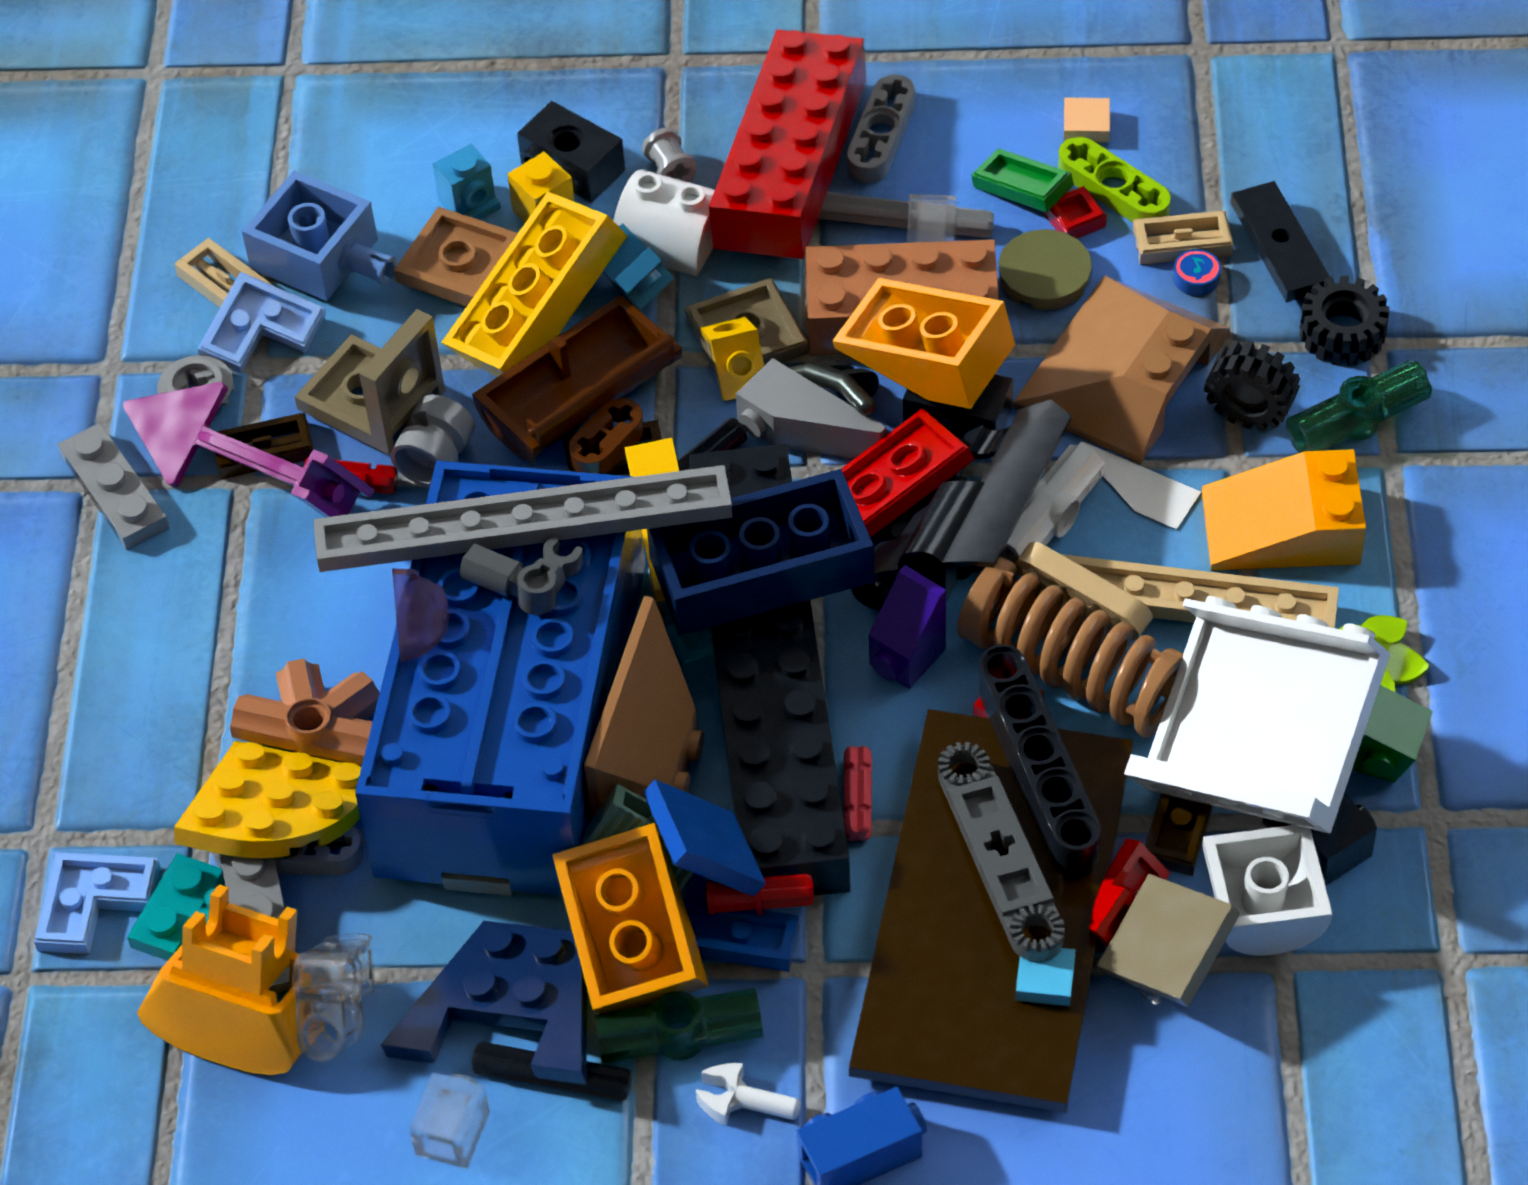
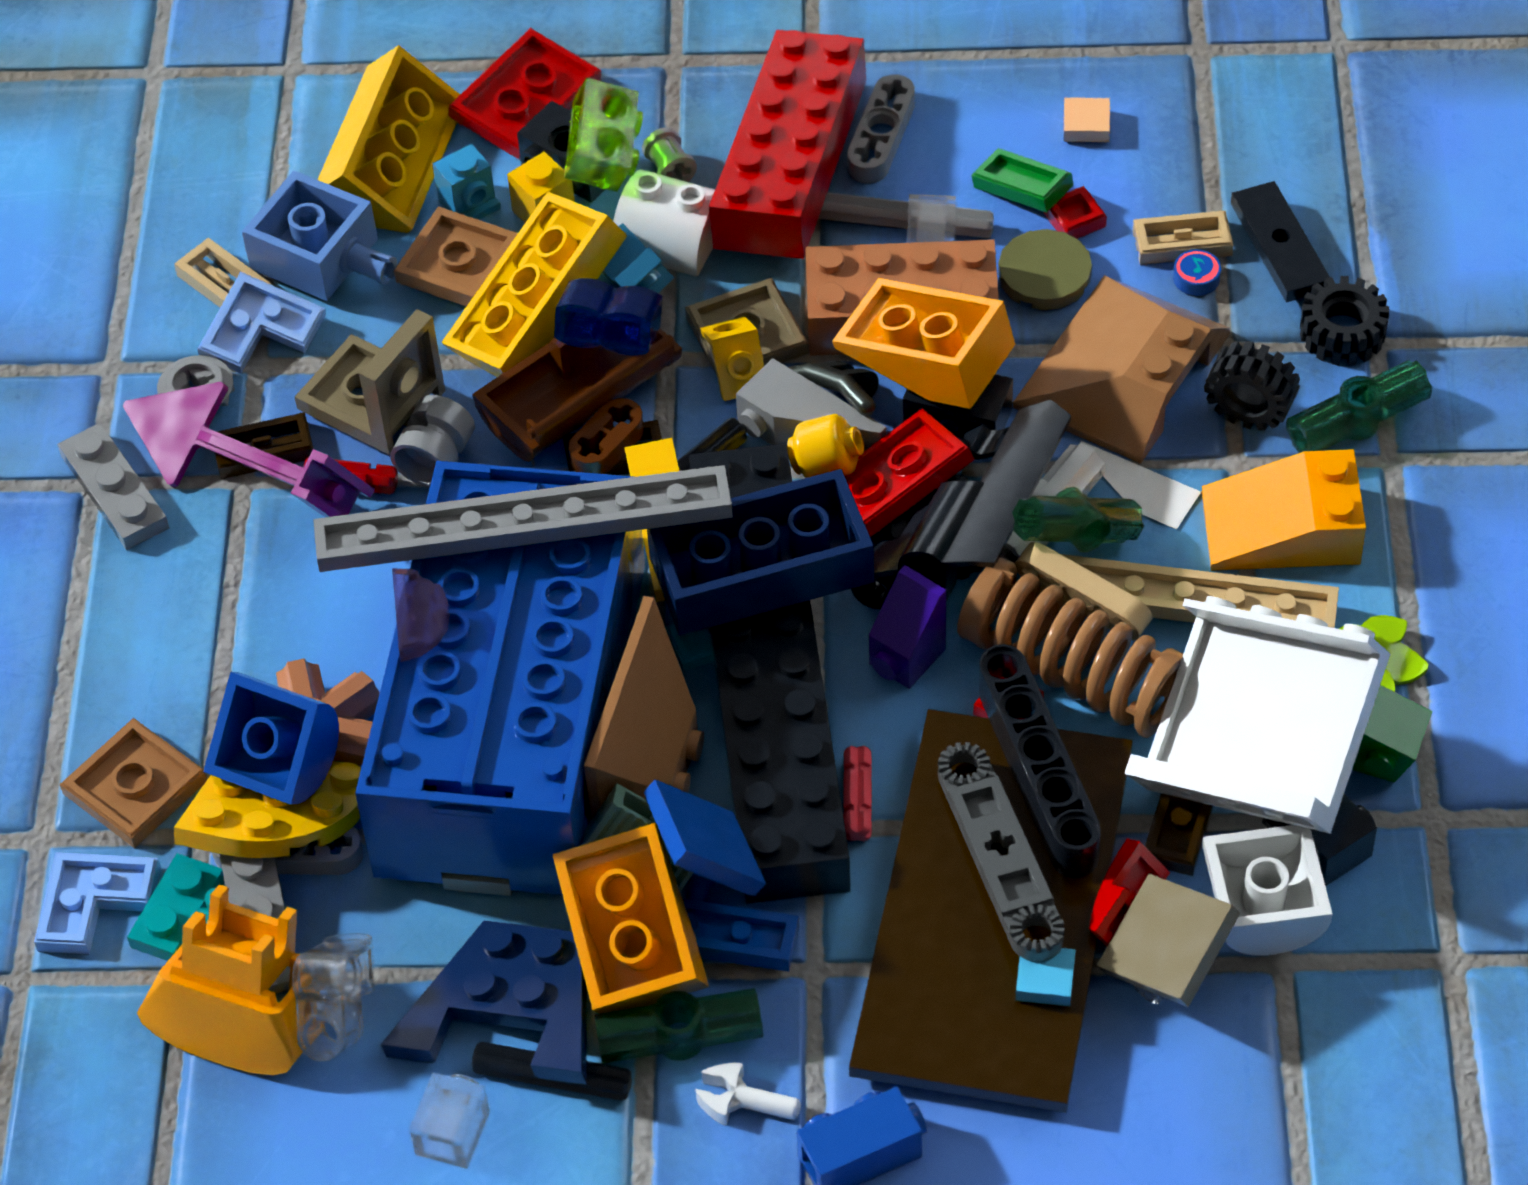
(133, 782): none -> medium nougat tile
(272, 740): none -> blue brick
(392, 138): none -> yellow slope
(519, 88): none -> red tile
(533, 585): dark grey bar -> none
(603, 135): none -> clear neon green brick
(616, 318): none -> clear blue brick
(776, 893): red axle -> none
(825, 446): none -> yellow head
(1077, 519): none -> clear green piece
(1106, 165): lime beam -> none

